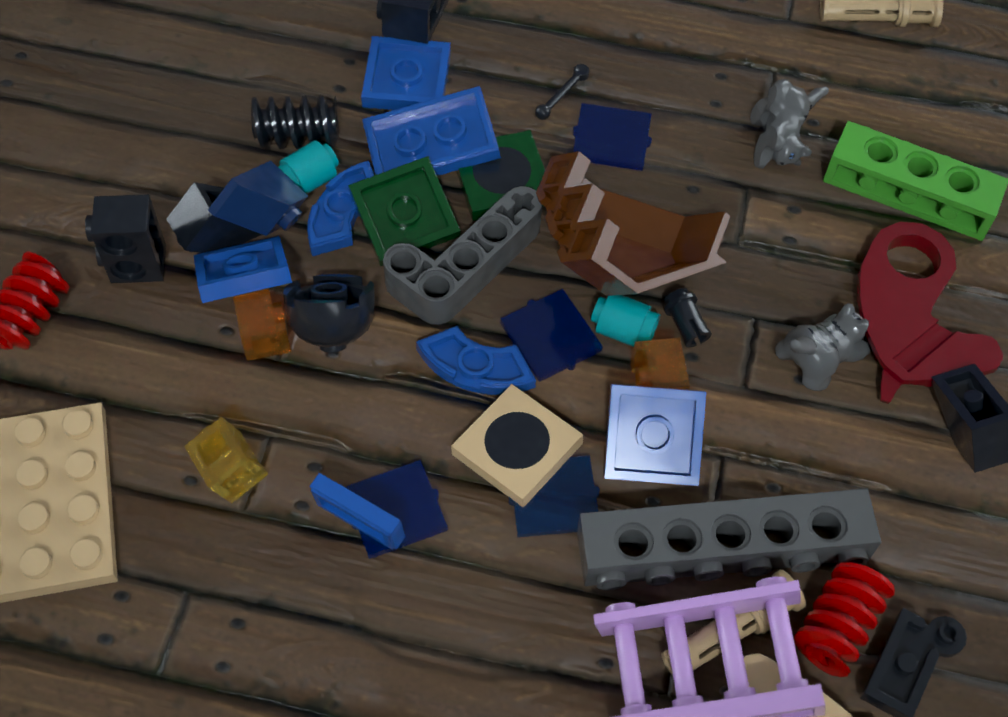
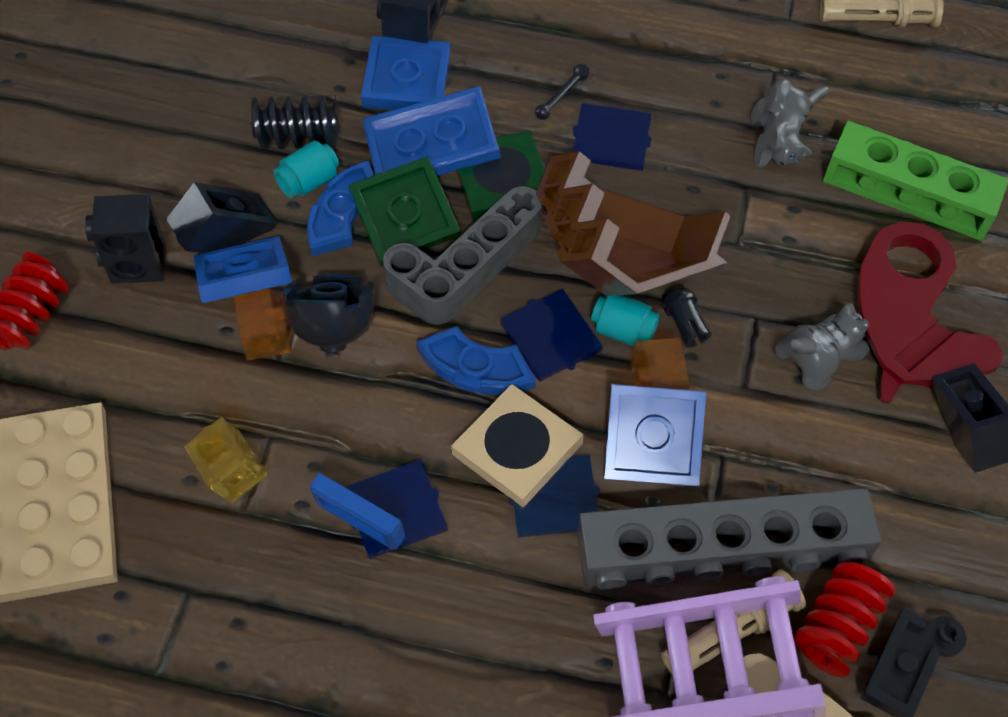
(260, 200): dark blue slope -> none

